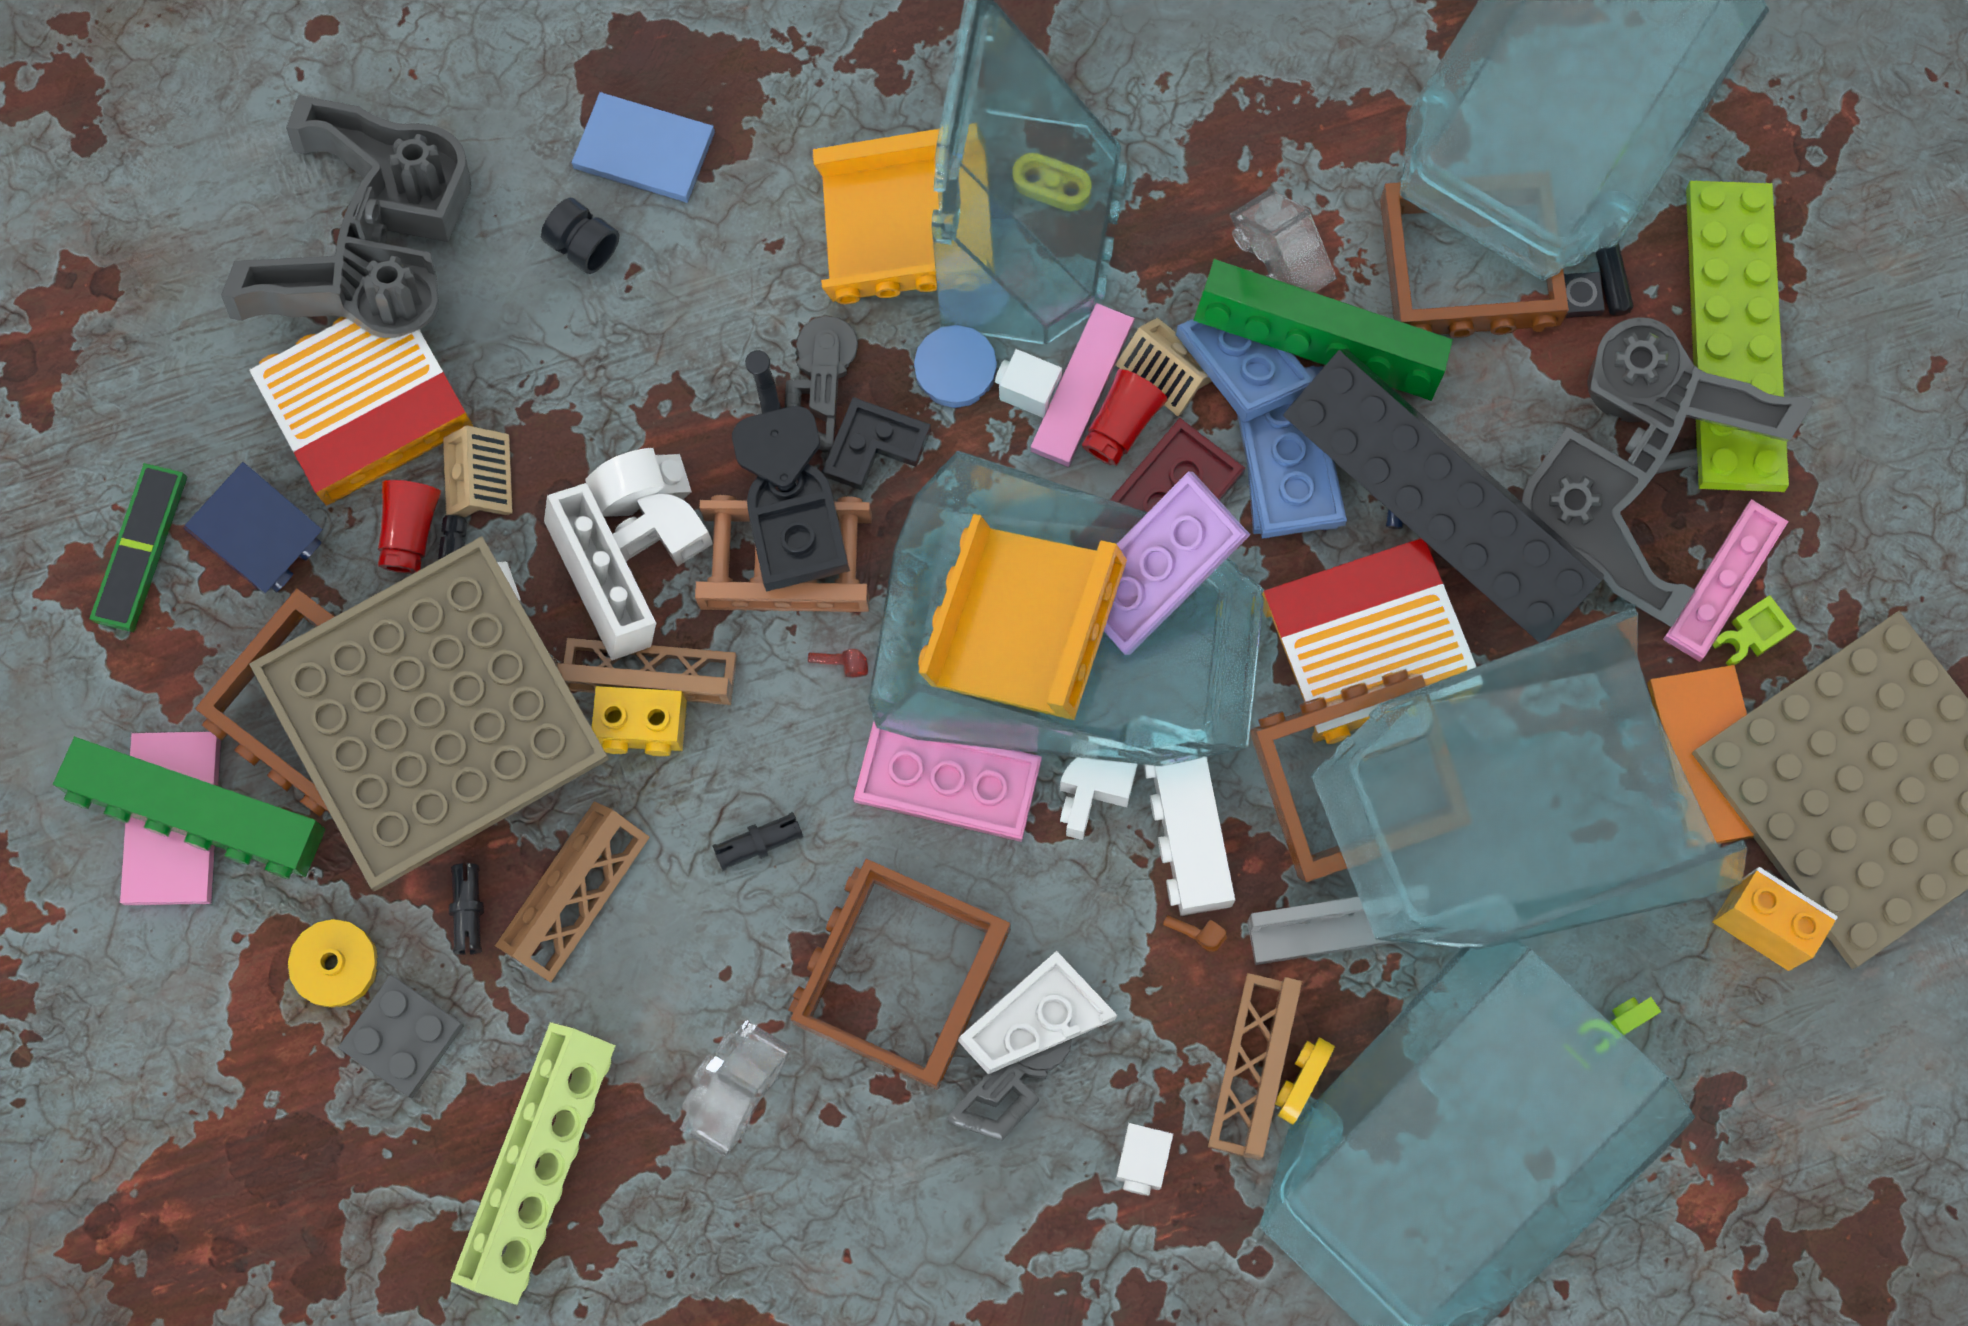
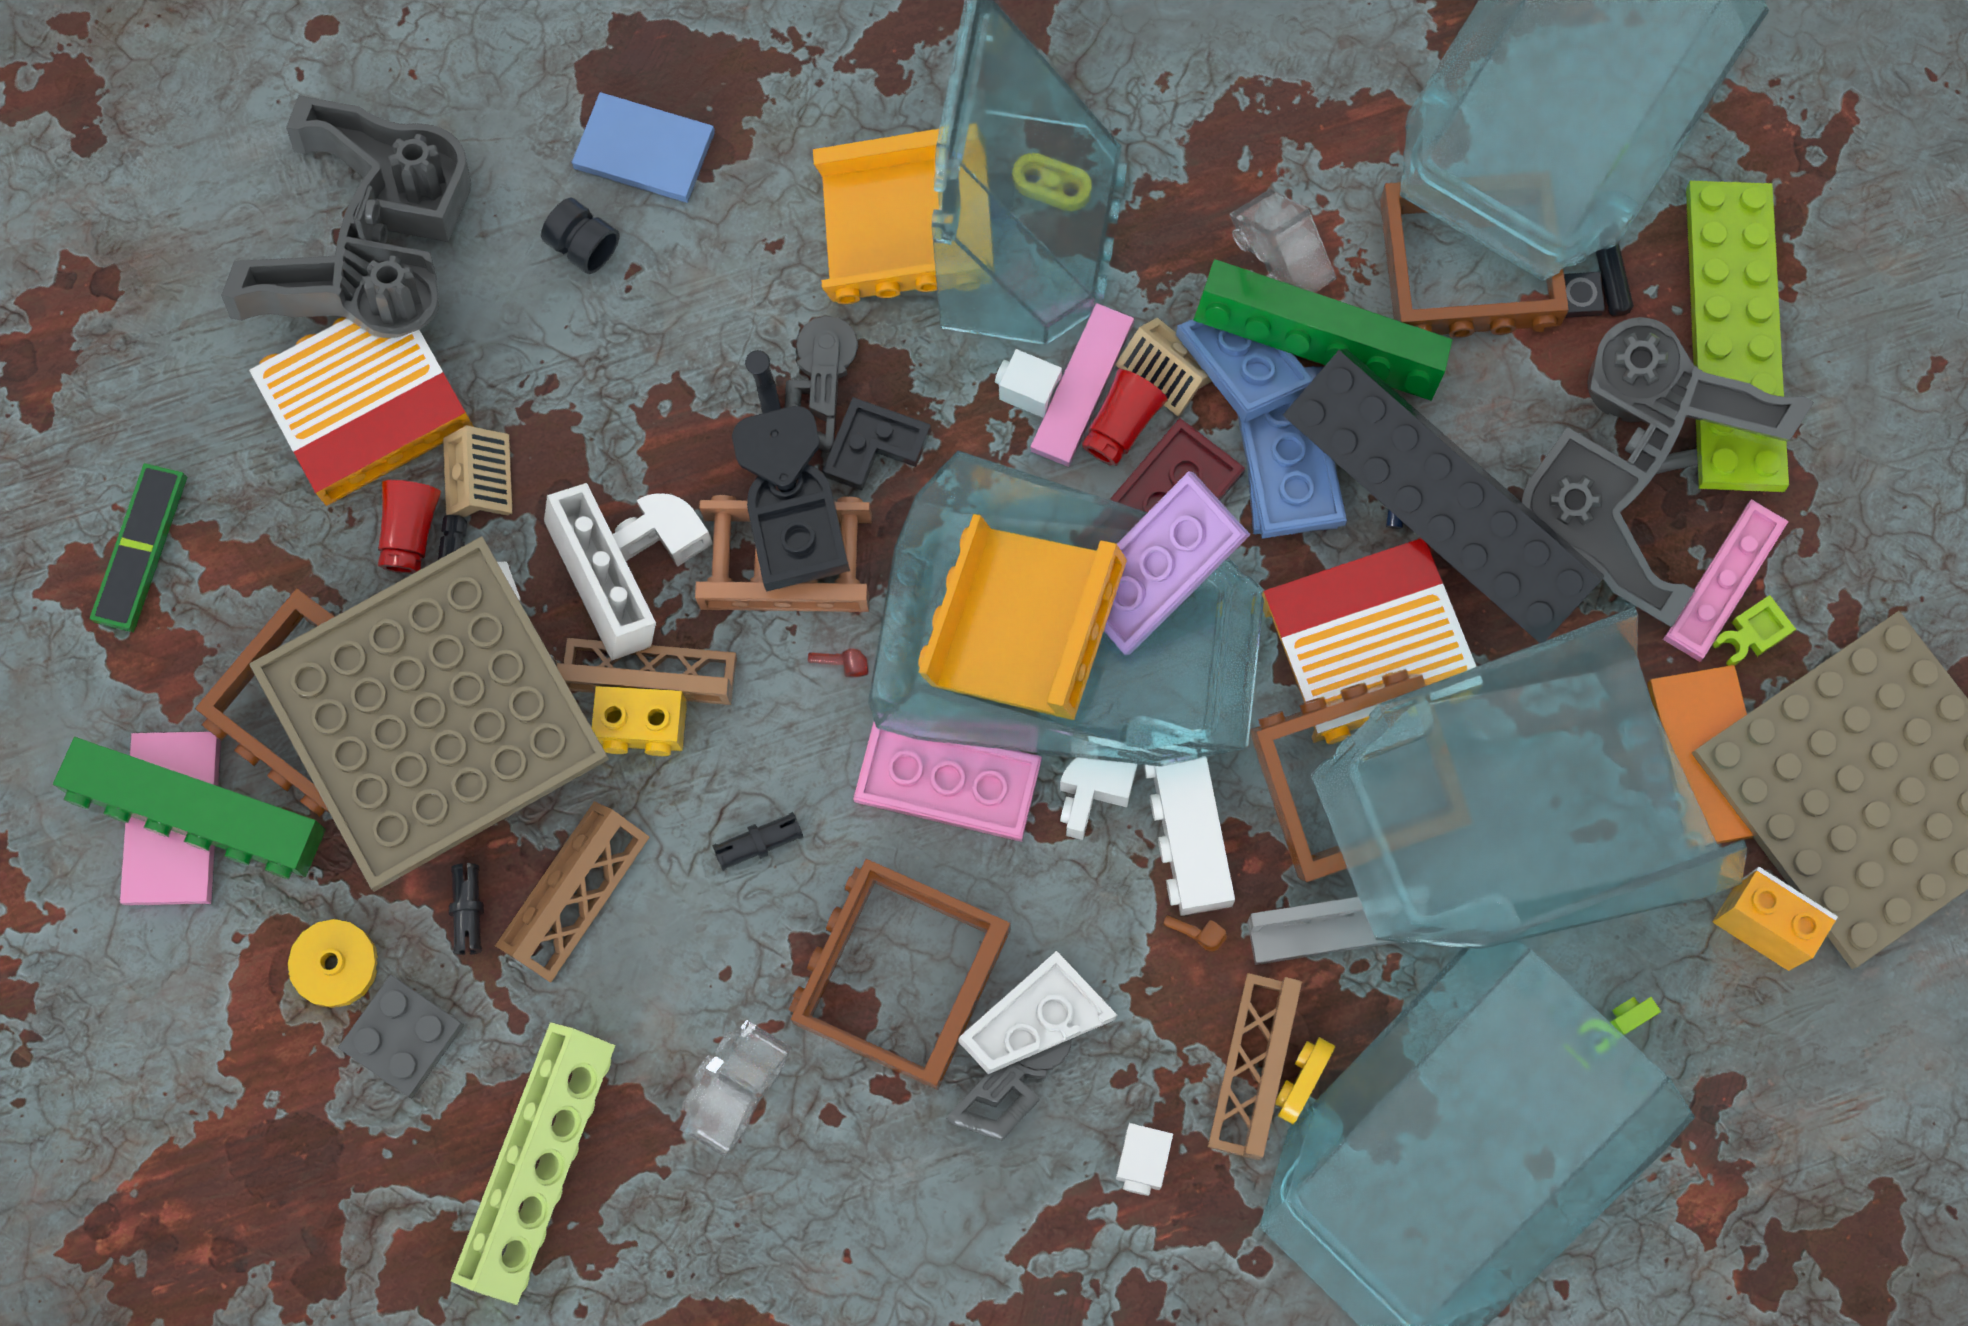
(254, 529): dark blue slope -> none
(635, 475): white brick -> none
(955, 366): medium blue tile -> none

